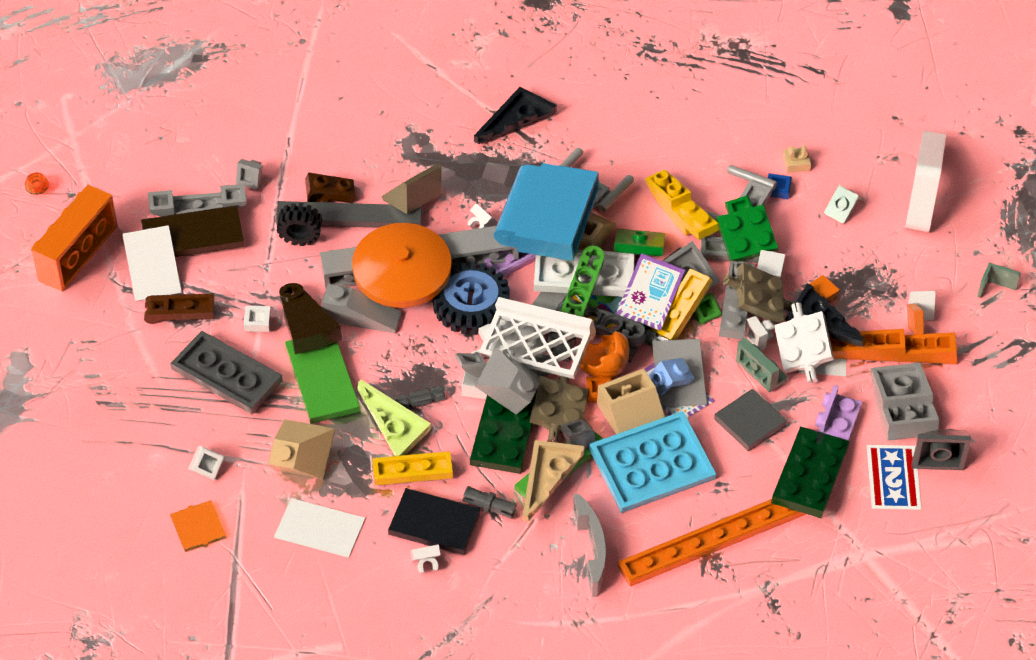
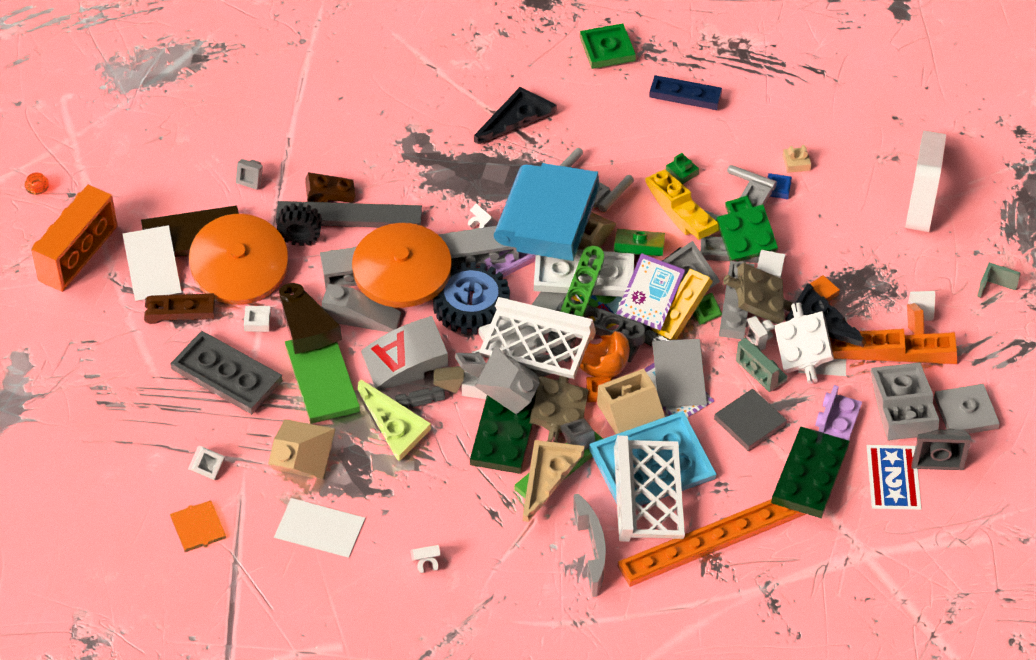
(164, 203): light grey slope -> none
(238, 259): none -> orange dish
(405, 354): none -> light grey slope
(412, 468): yellow plate -> none
(416, 190): dark tan slope -> none
(434, 521): black tile -> none
(449, 378): none -> dark tan slope
(489, 502): dark grey pin -> none
(607, 46): none -> green plate
(626, 491): none -> white fence
(670, 374): light blue bracket -> none
(682, 168): none -> green tile
(685, 92): none -> dark blue plate
(842, 204): bracket -> none
(967, 409): none -> light grey plate

